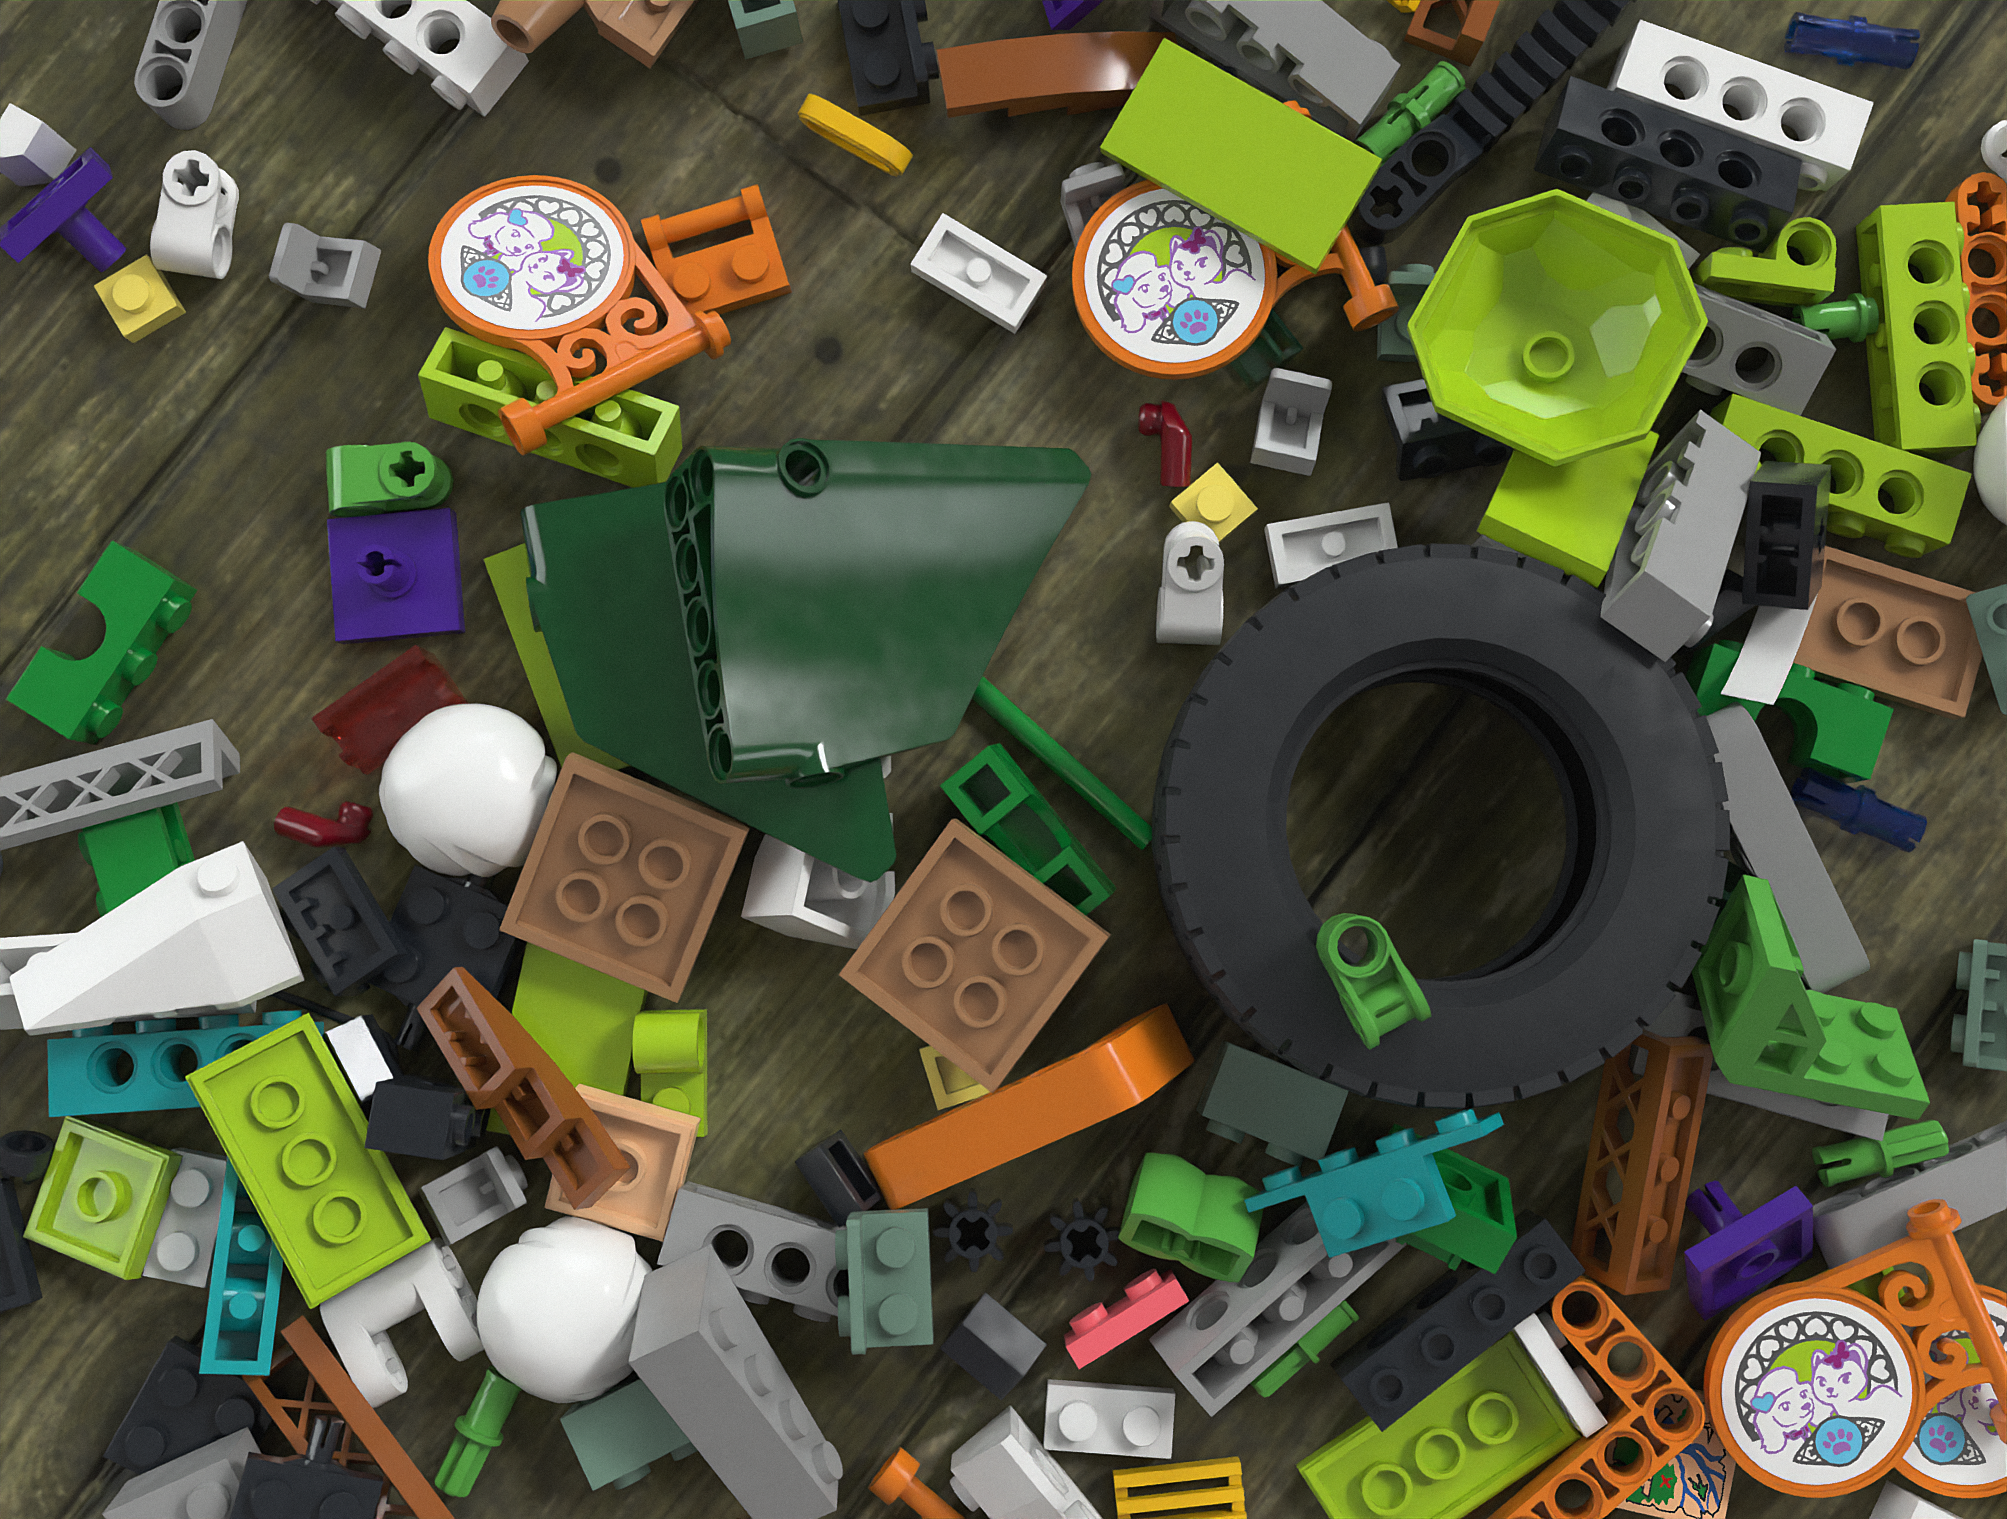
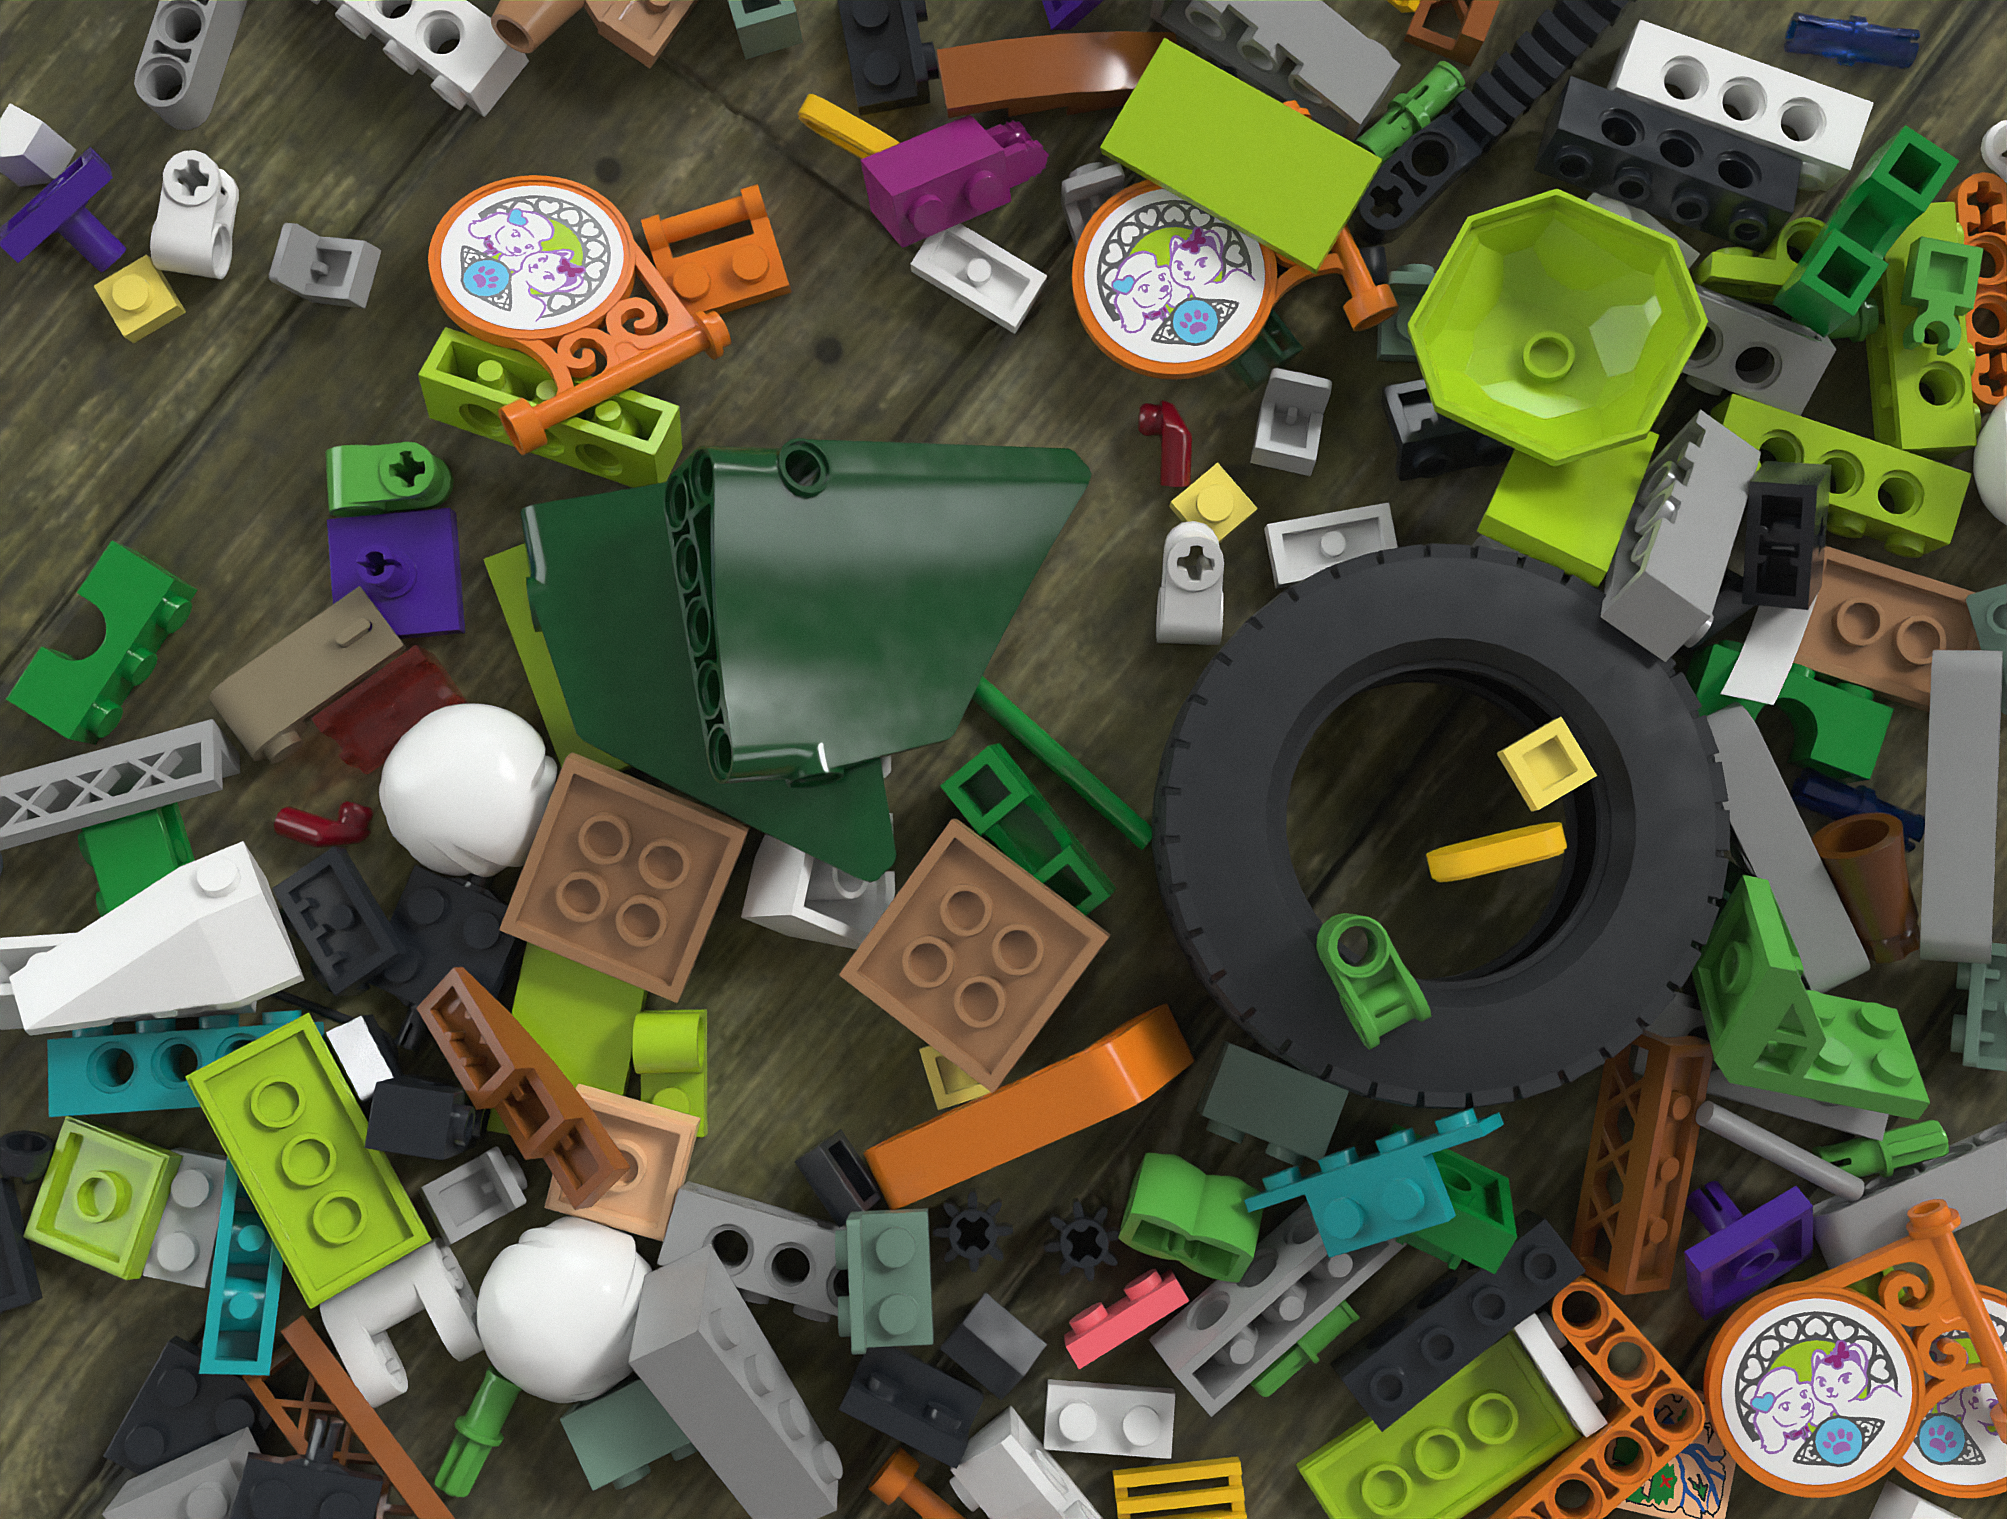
(302, 673): none -> dark tan door
(913, 1402): none -> black bracket
(948, 176): none -> magenta hinge
(1497, 852): none -> yellow tile
(1546, 764): none -> light yellow plate
(1779, 1151): none -> light grey bar
(1870, 218): none -> green arch
(1872, 880): none -> reddish brown plant
(1941, 284): none -> bright green plate
(1961, 806): none -> light grey beam

